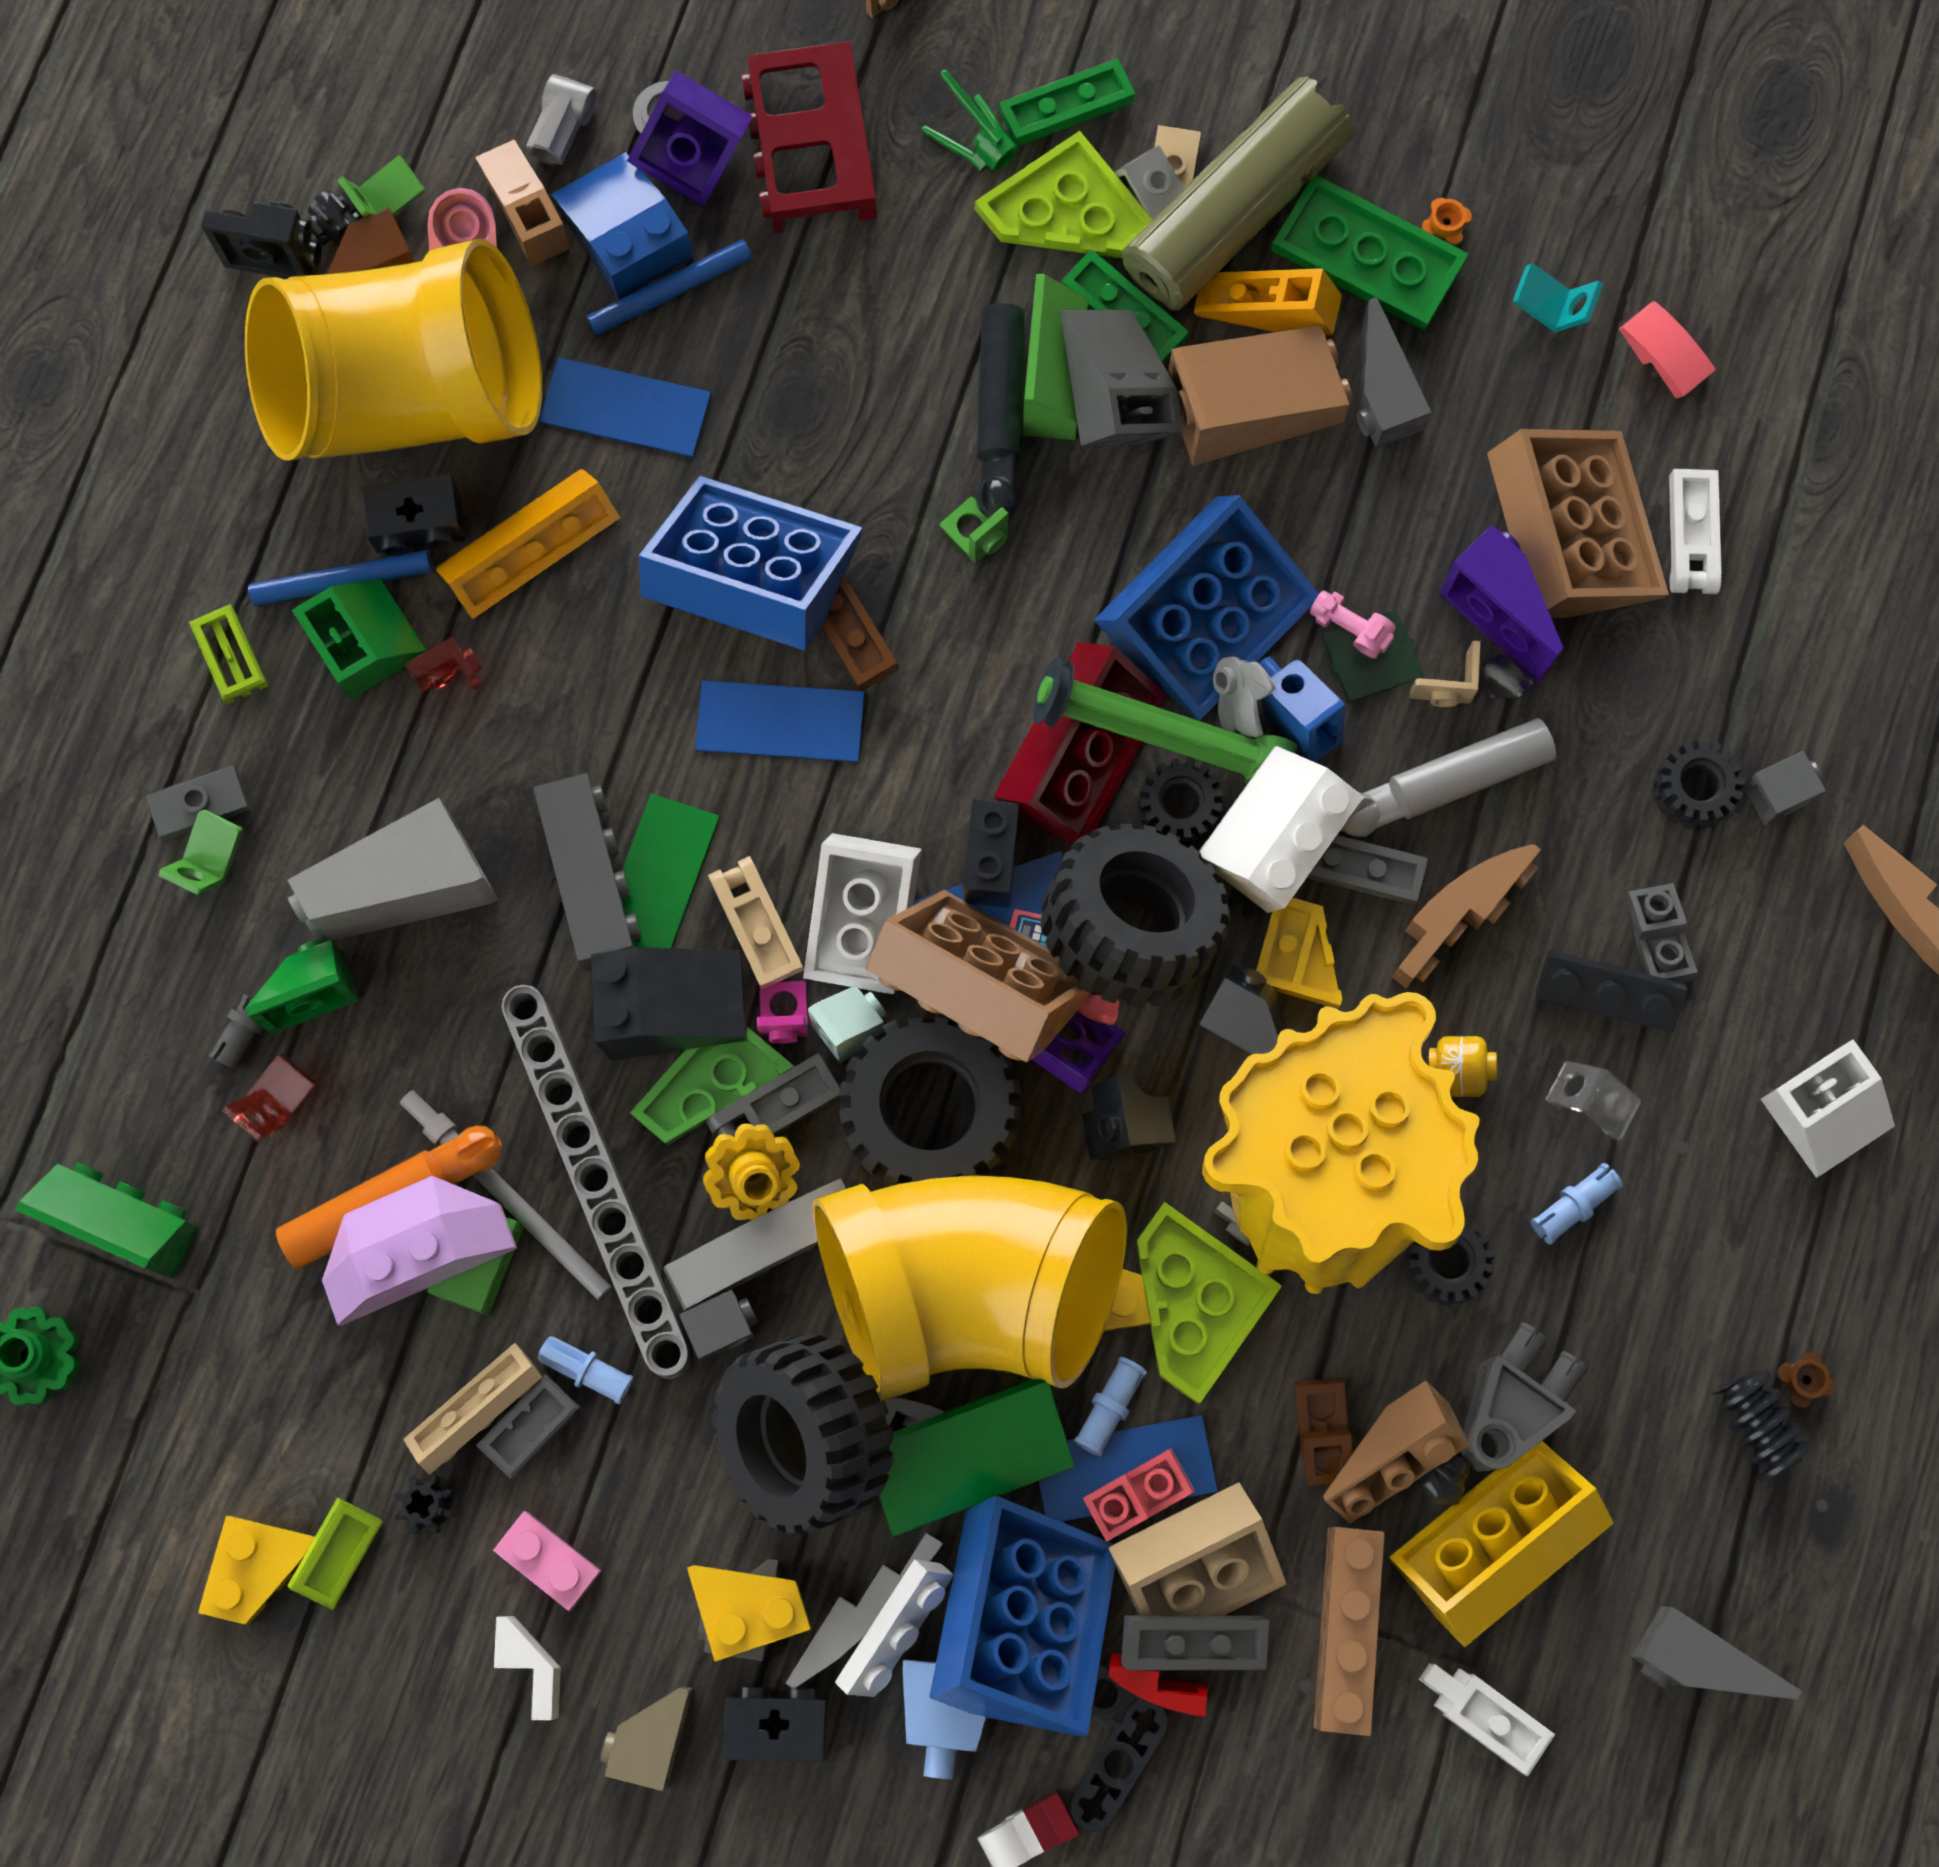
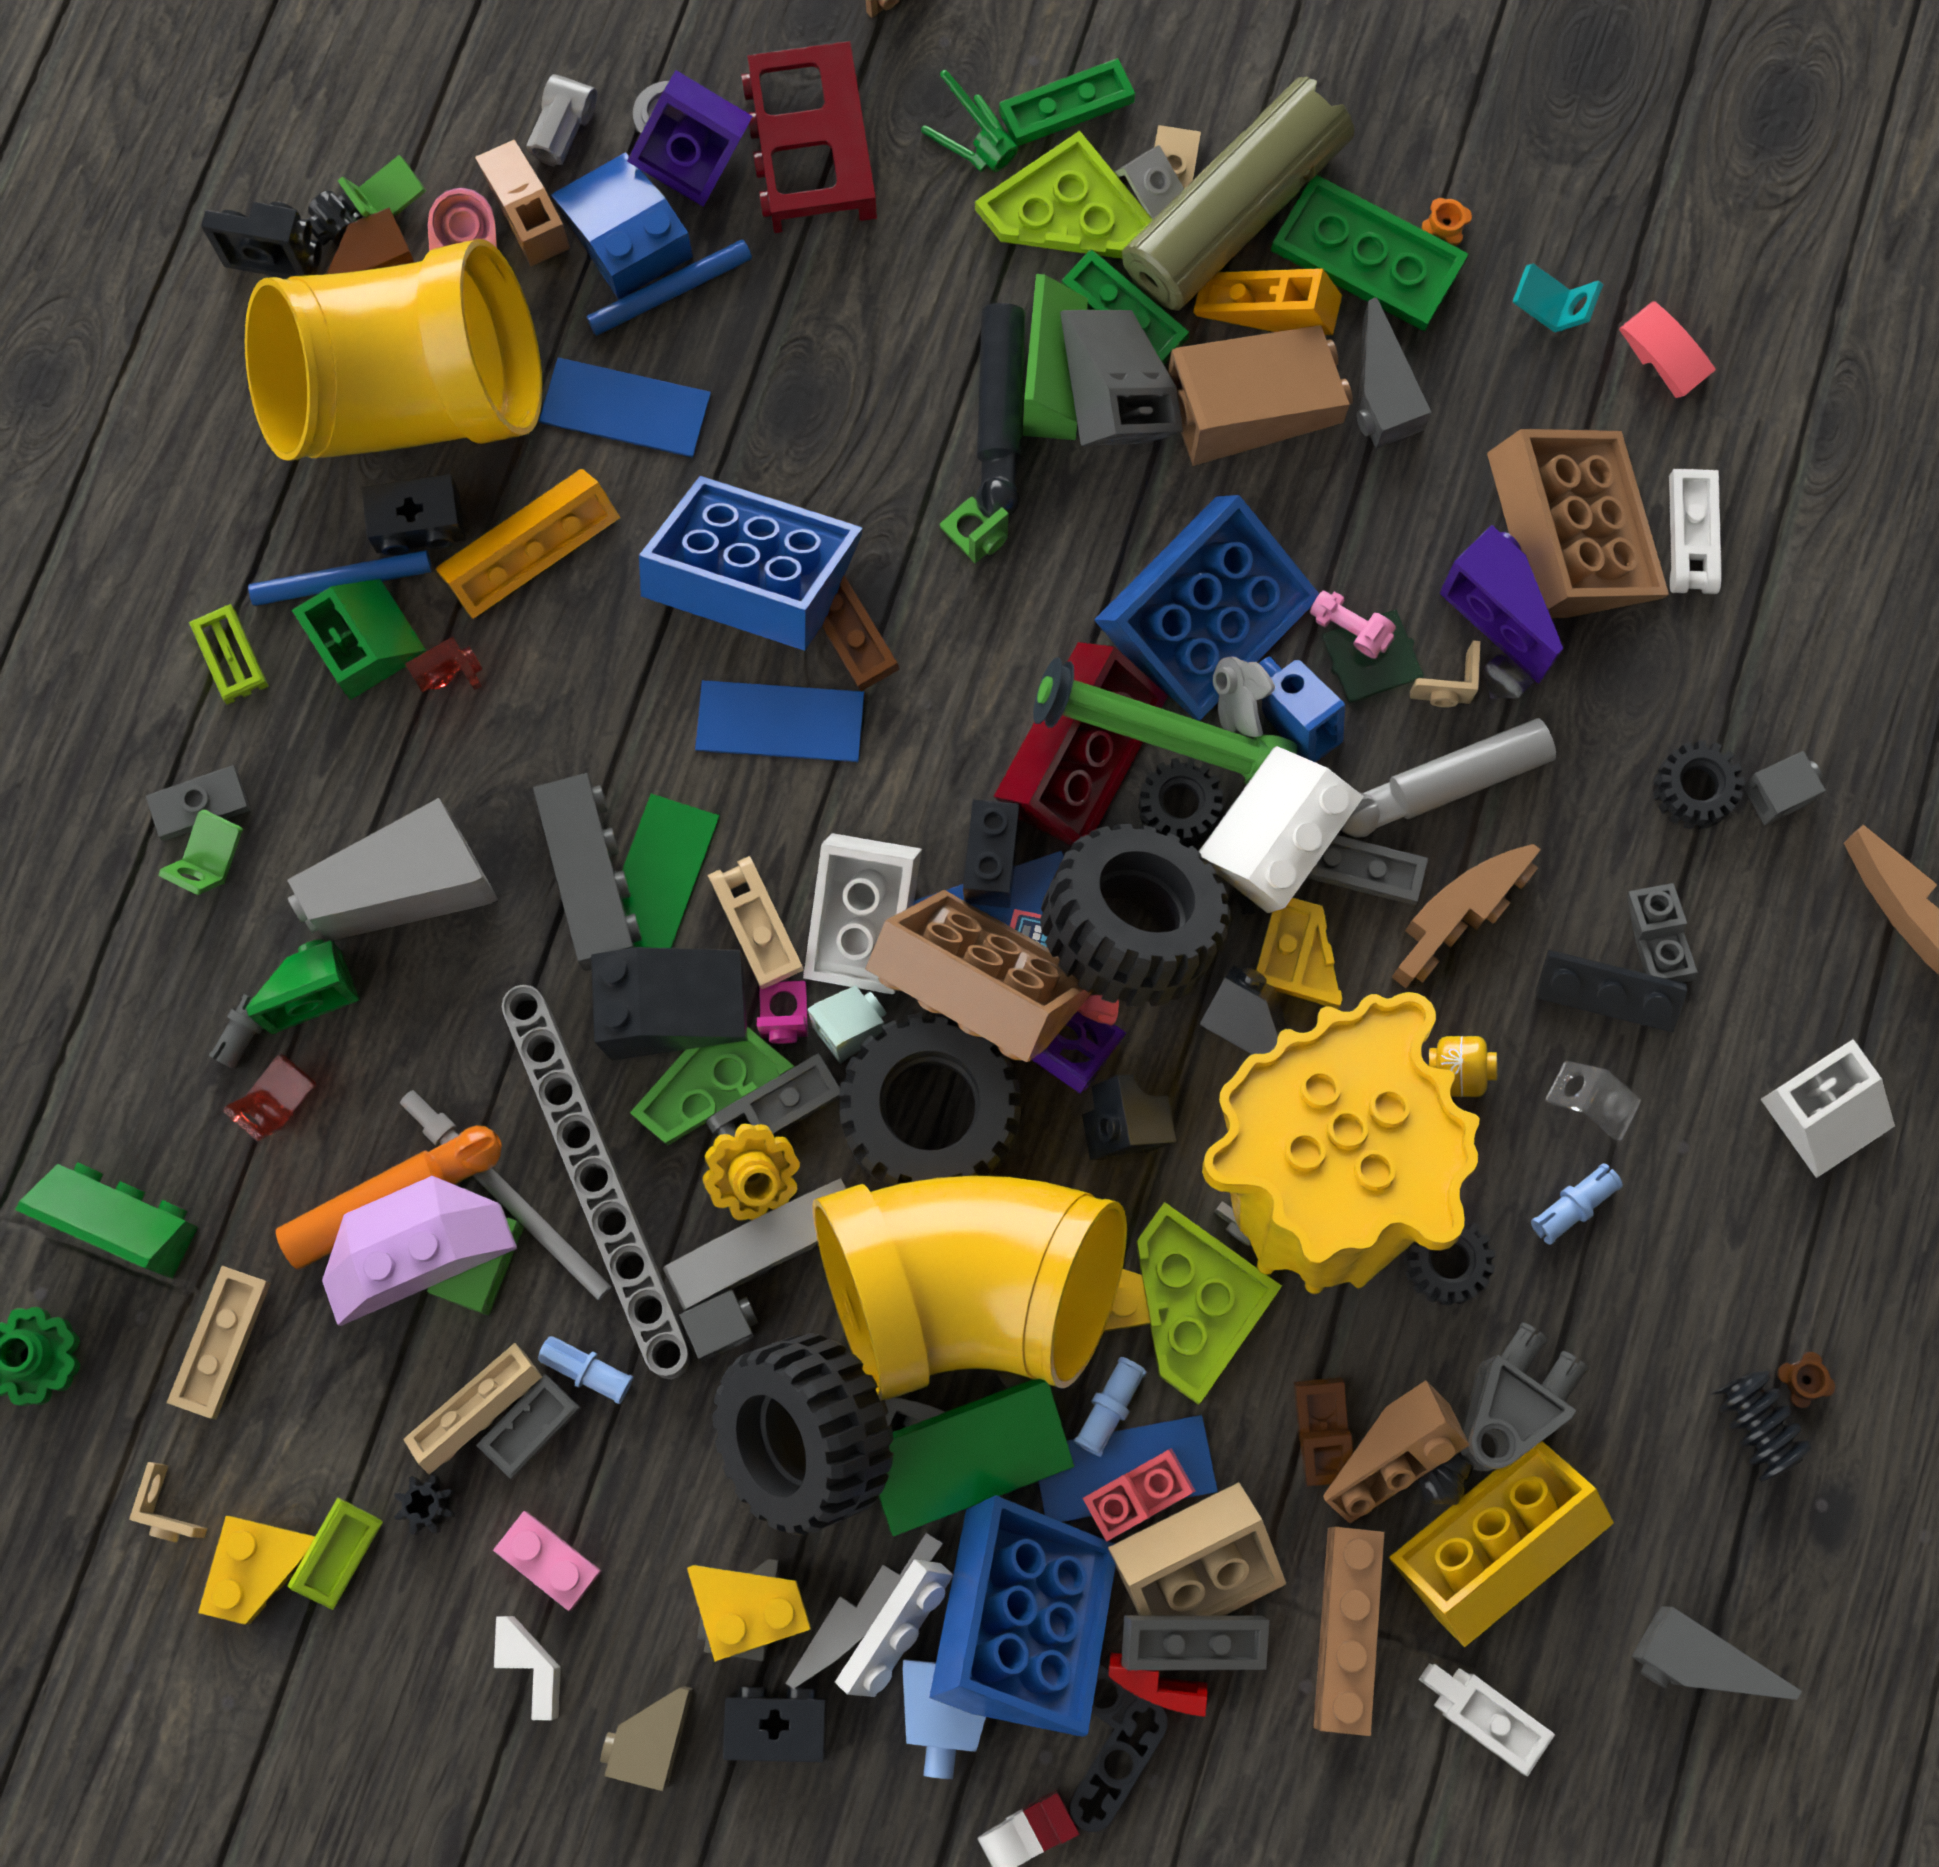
(145, 1503): none -> tan bracket
(218, 1343): none -> tan plate

